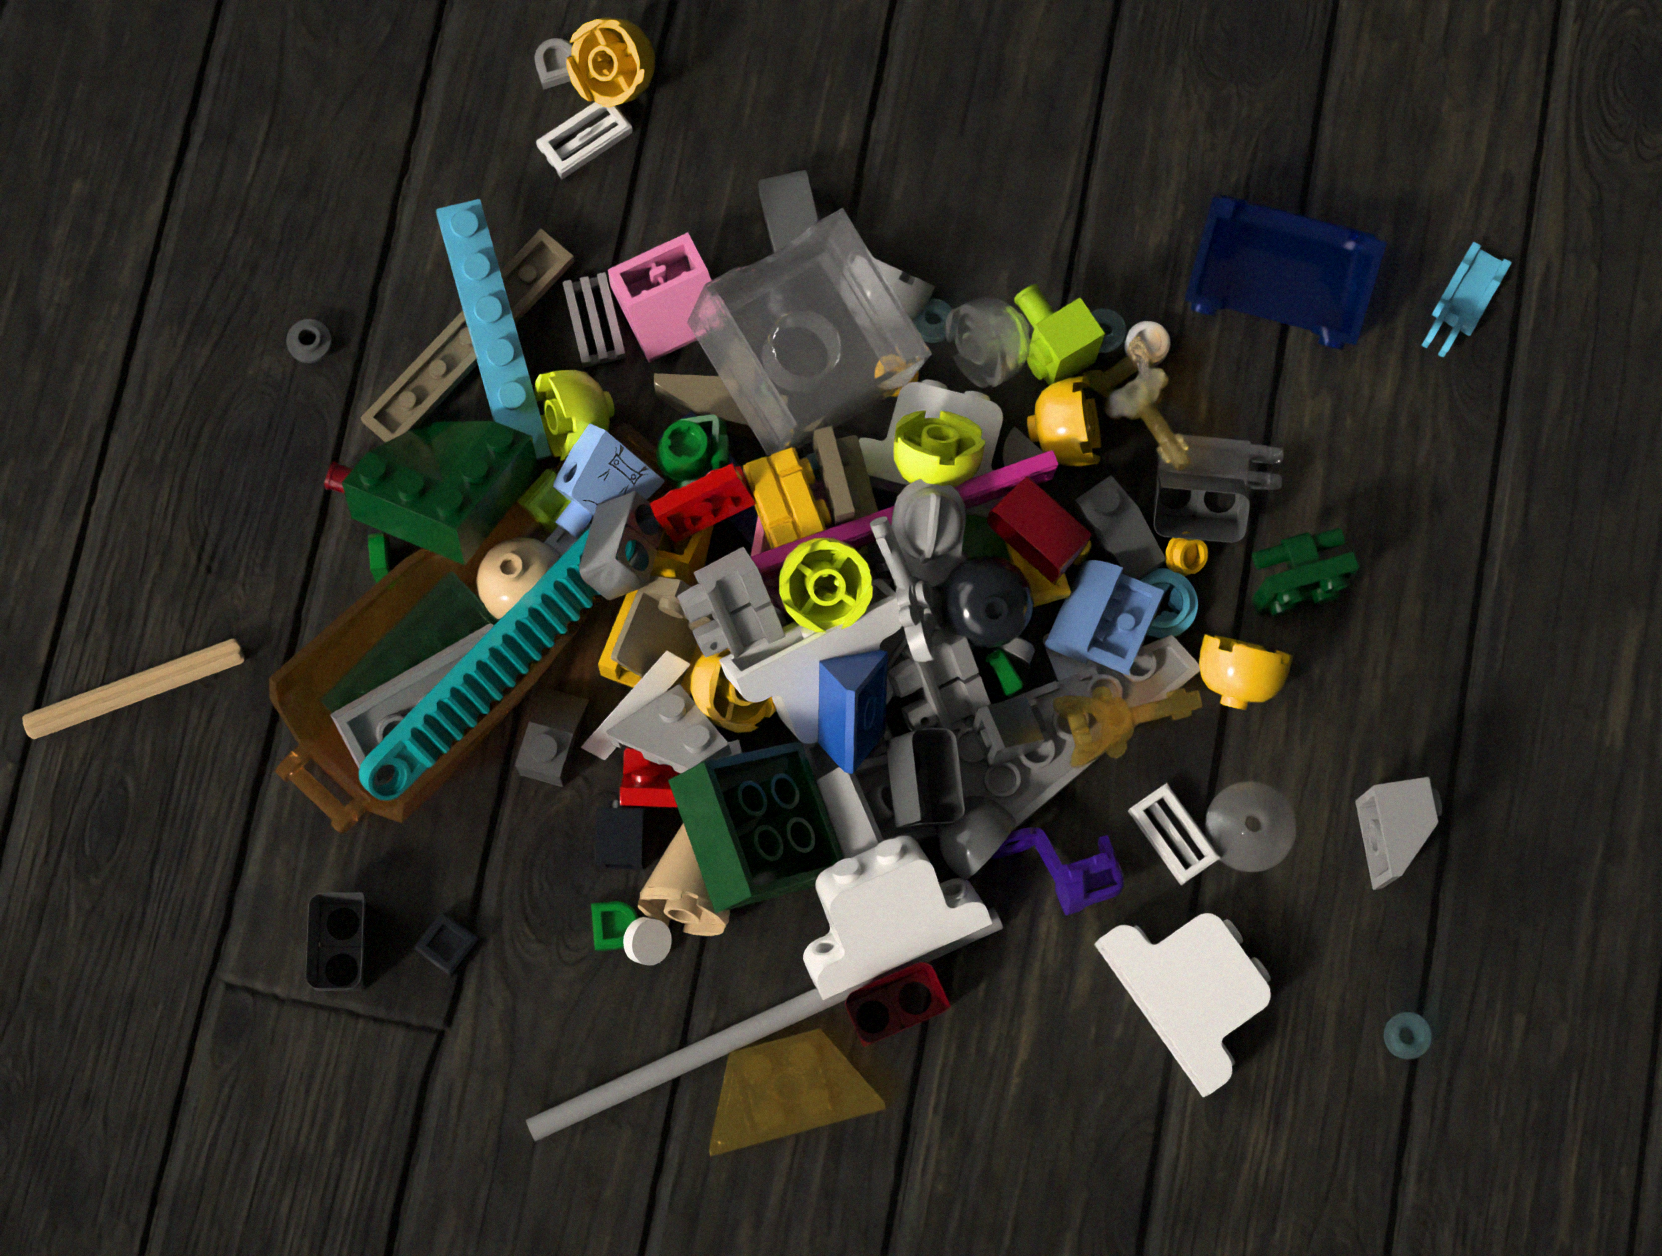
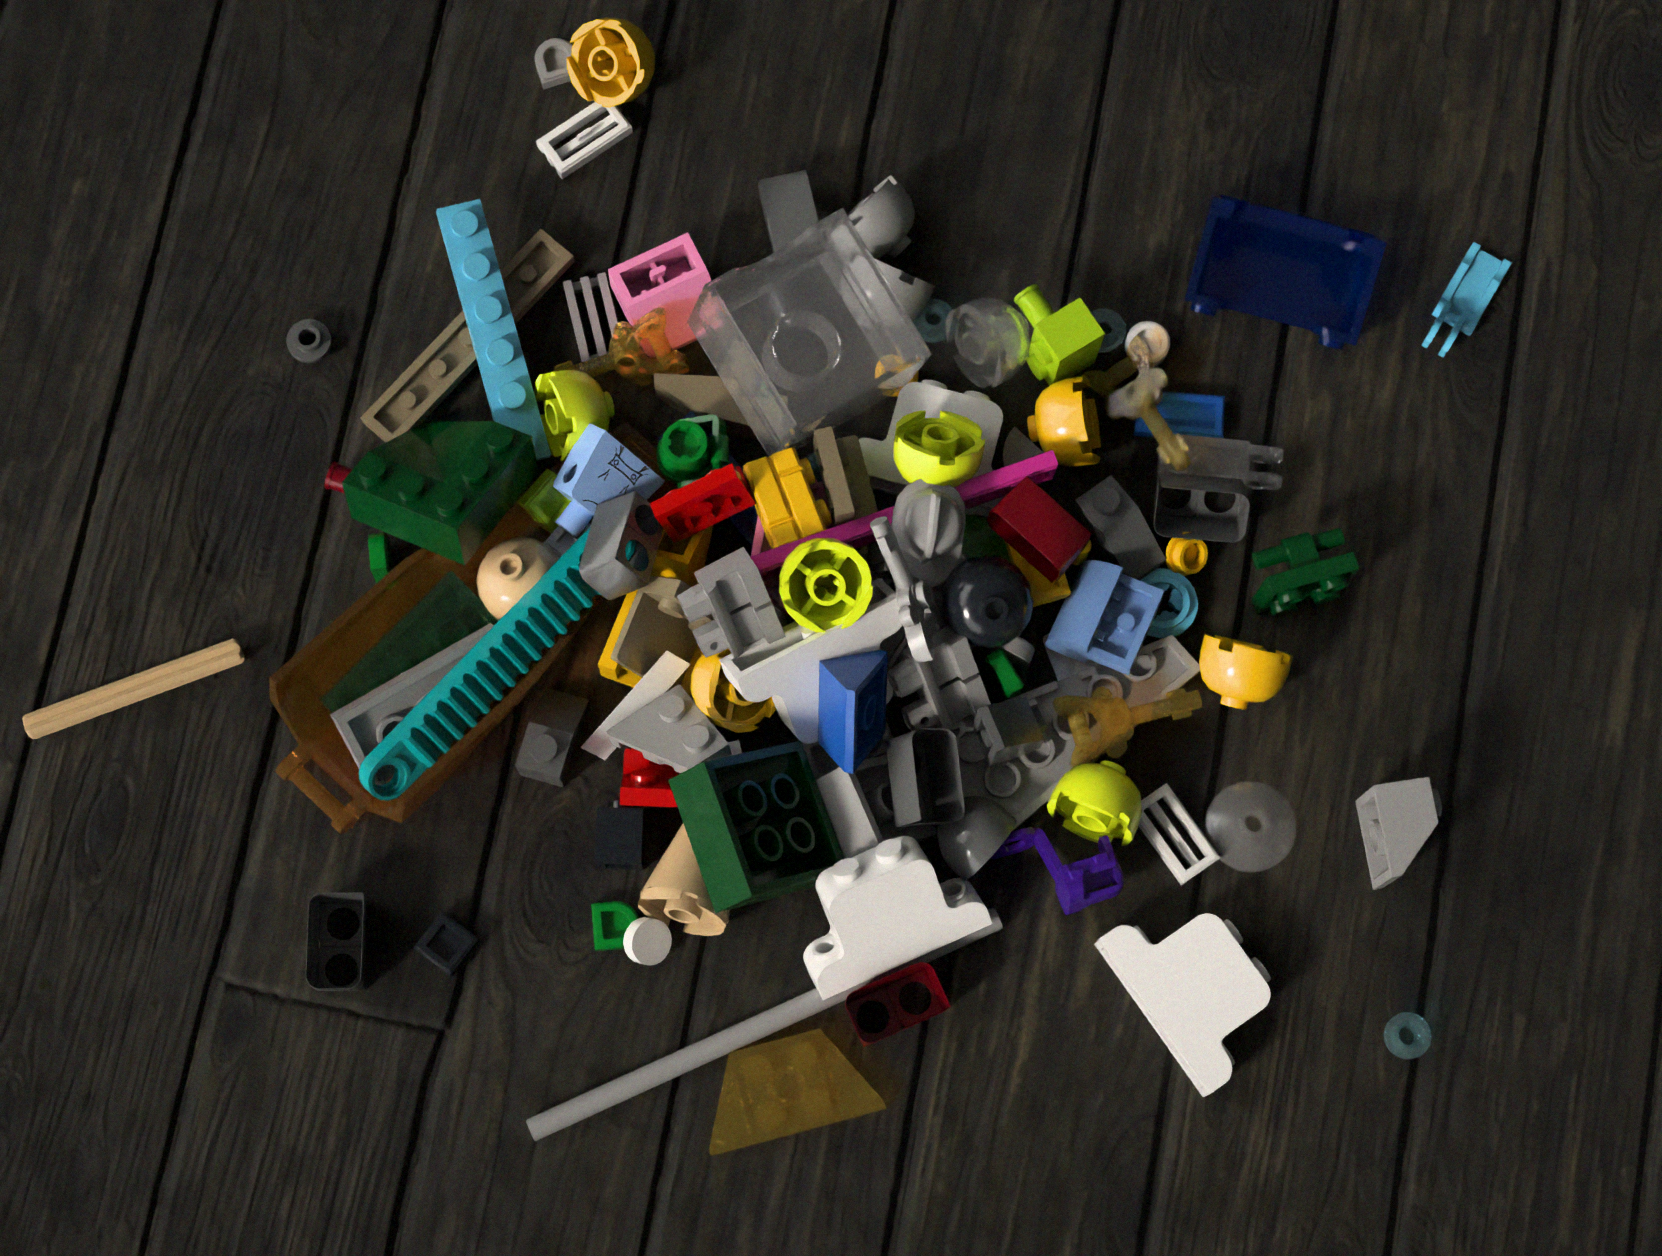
(629, 358): none -> clear yellow piece
(884, 219): none -> light grey cylinder
(1097, 802): none -> neon yellow cylinder
(1188, 415): none -> blue tile

